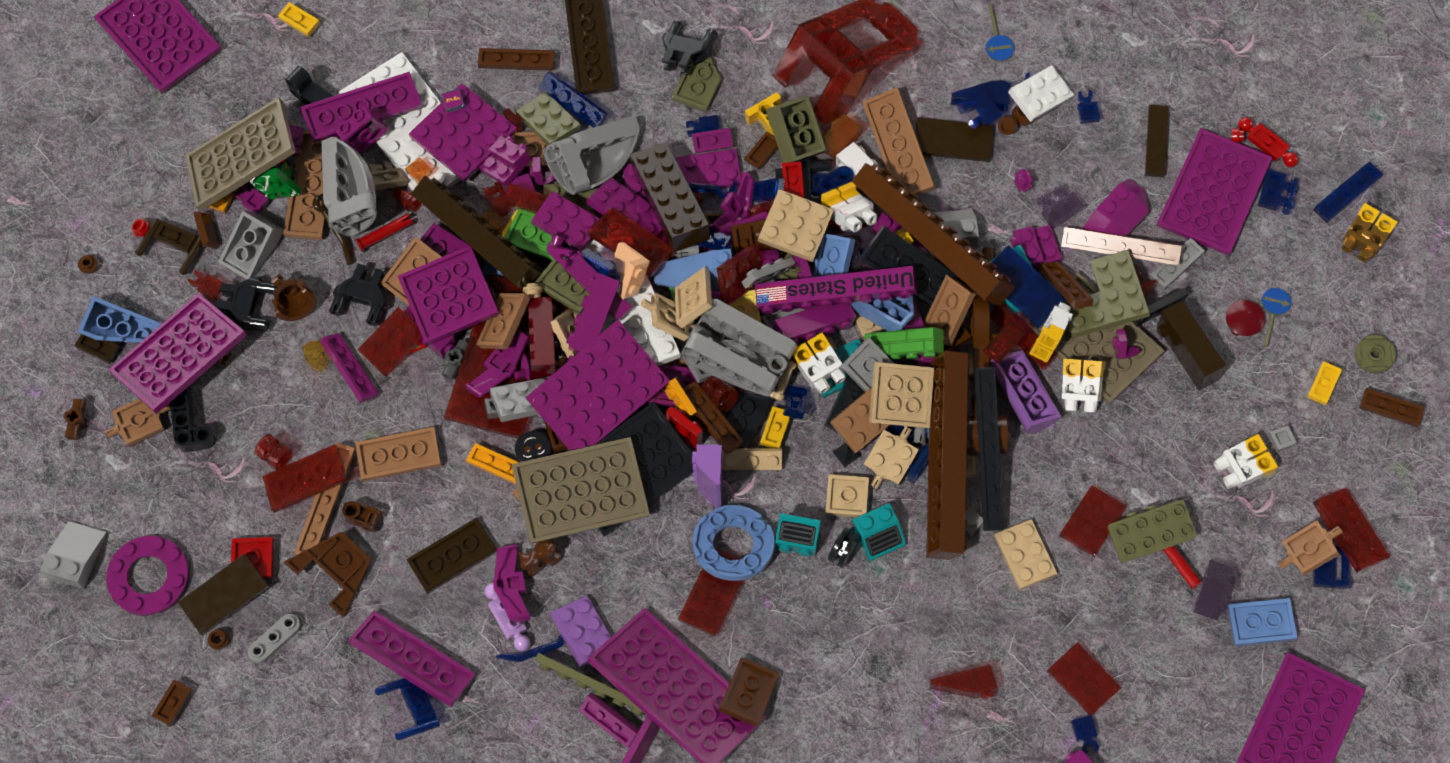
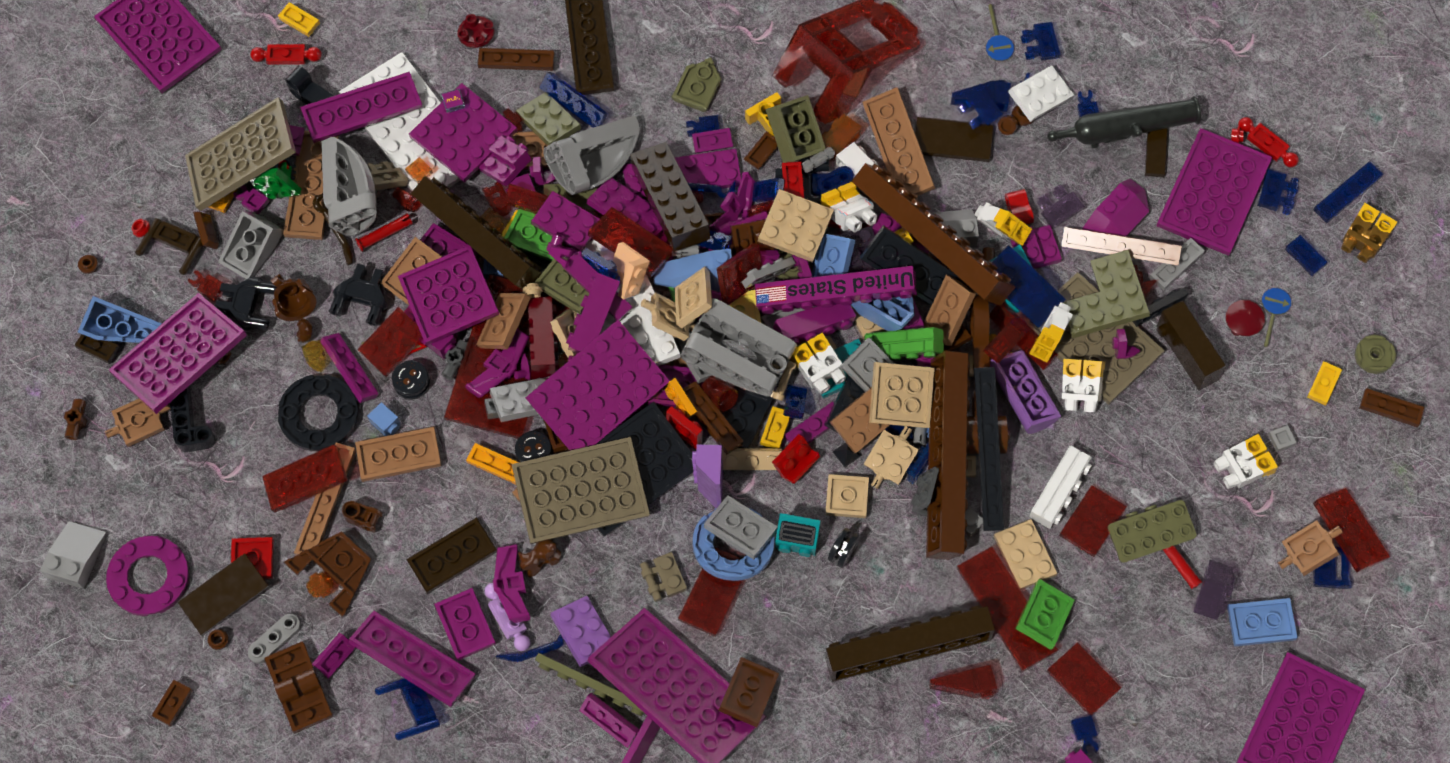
(273, 452): clear red wheel -> none
(285, 54): none -> red plate
(298, 687): none -> reddish brown plate
(304, 330): none -> reddish brown plate
(314, 386): none -> black plate
(319, 585): none -> clear orange gear
(333, 655): none -> magenta plate
(361, 130): magenta plate -> none
(384, 420): none -> medium blue brick
(410, 379): none -> black head
(465, 624): none -> magenta plate
(475, 31): none -> dark red dish
(669, 574): none -> dark tan plate
(684, 49): black connector -> none
(740, 527): none -> light grey plate
(795, 459): none -> red bracket
(811, 427): none -> magenta plate
(818, 159): none -> light grey axle
(879, 532): teal slope -> none
(909, 643): none -> dark brown brick
(925, 483): none -> dark grey bracket
(996, 589): none -> clear red plate
(1003, 223): none -> yellow hips
(1018, 205): none -> red axle
(1023, 180): magenta plant -> none
(1045, 614): none -> bright green plate
(1046, 42): none -> clear blue plate
(1060, 486): none -> white brick
(1066, 285): reddish brown plate -> none
(1127, 122): none -> pearl dark grey piece
(1306, 255): none -> clear blue plate

